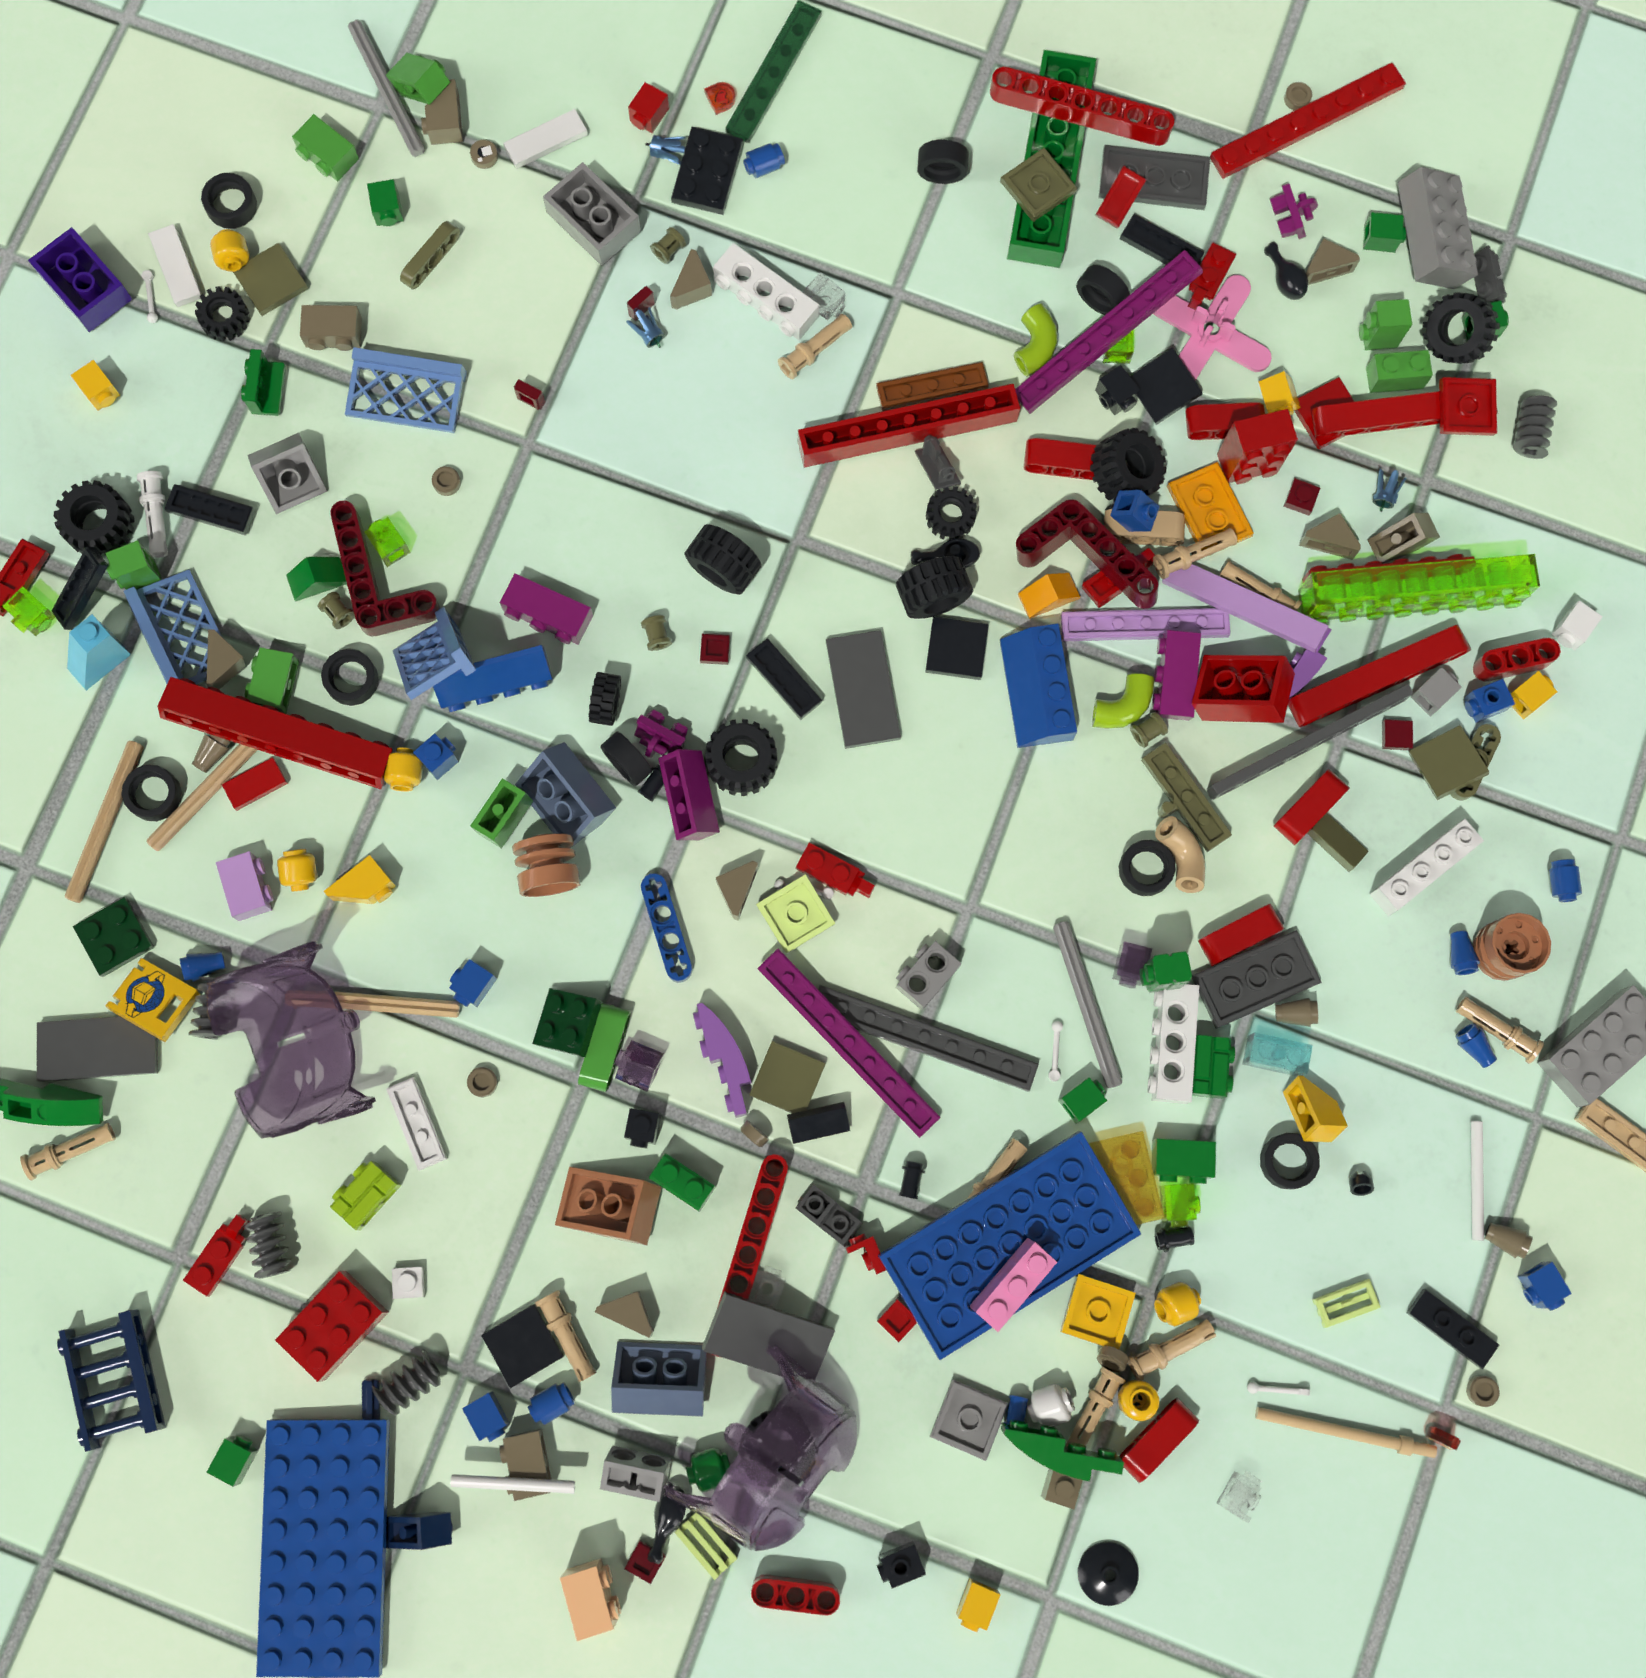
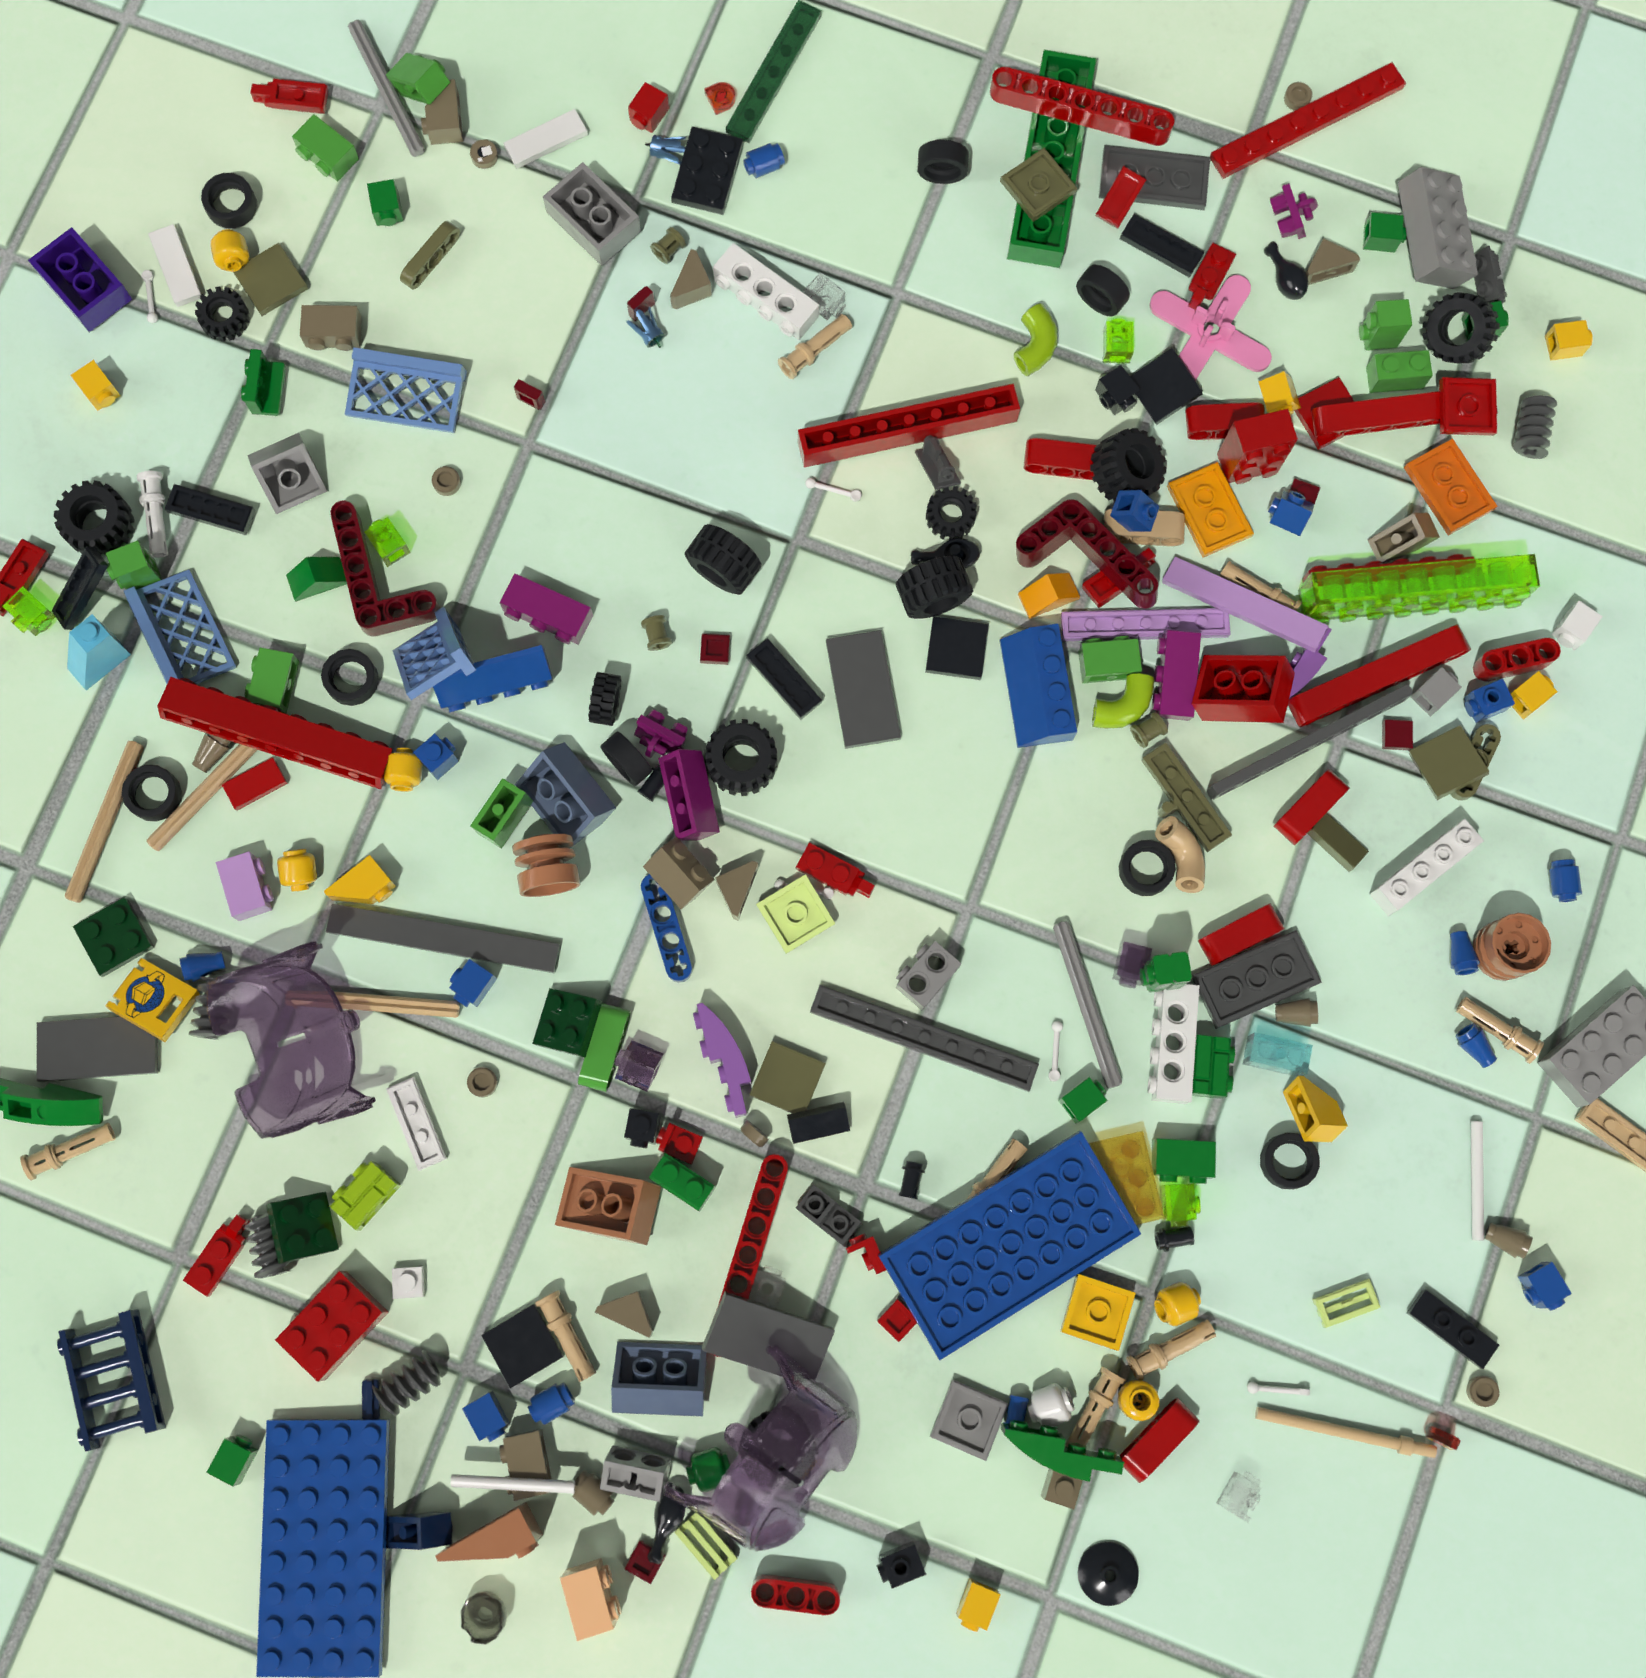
(222, 661): dark tan slope -> none
(291, 95): none -> red hinge
(302, 1227): none -> dark green plate
(336, 610): olive bush -> none
(443, 938): none -> dark grey tile
(483, 1617): none -> clear smoke hair
(499, 1539): none -> nougat slope
(590, 1495): none -> dark tan brick
(678, 872): none -> dark tan brick
(679, 1143): none -> red bracket
(849, 1043): magenta tile -> none
(855, 495): none -> white hinge
(931, 386): dark orange tile -> none
(1013, 1284): bright pink brick -> none
(1108, 331): magenta tile -> none
(1109, 659): none -> bright green brick
(1112, 1359): dark tan tile -> none
(1182, 556): tan pin -> none
(1291, 512): none -> blue brick
(1332, 538): dark tan slope -> none
(1361, 1184): black hinge -> none
(1387, 497): flat silver piece -> none
(1450, 487): none -> orange plate
(1568, 340): none -> yellow brick

